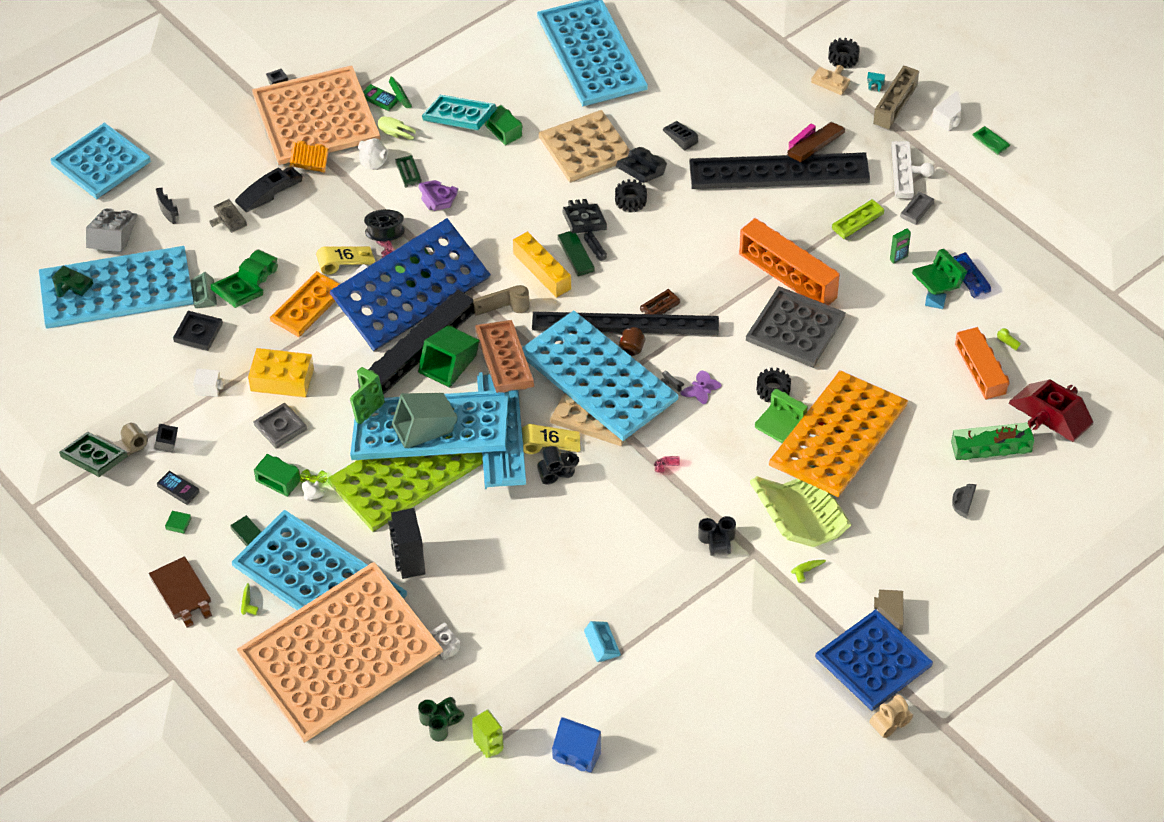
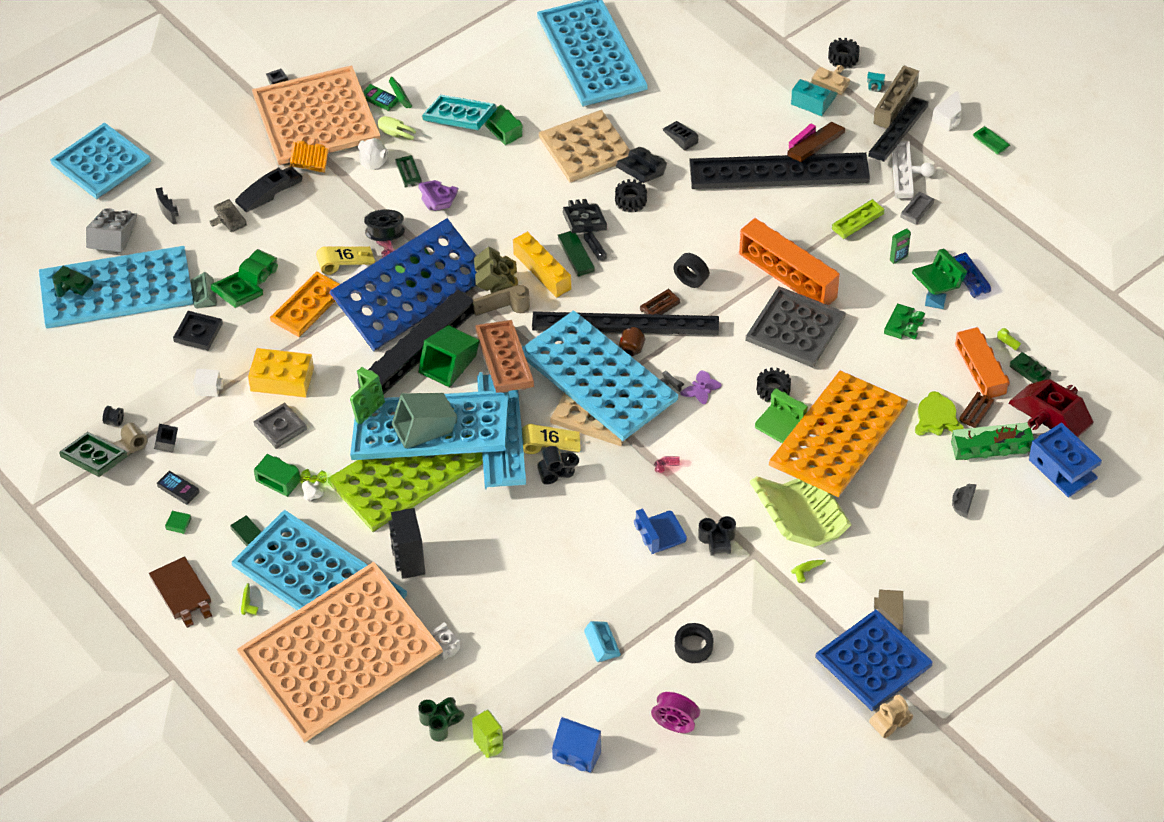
(113, 415): none -> black wheel
(494, 271): none -> olive brick
(659, 530): none -> blue bracket
(675, 712): none -> magenta wheel
(692, 629): none -> black tyre
(696, 264): none -> black tyre
(812, 97): none -> teal slope
(898, 129): none -> black tile
(899, 322): none -> green plate
(936, 414): none -> lime tile
(982, 399): none -> reddish brown tile
(1029, 368): none -> dark green plate
(1064, 459): none -> blue torso

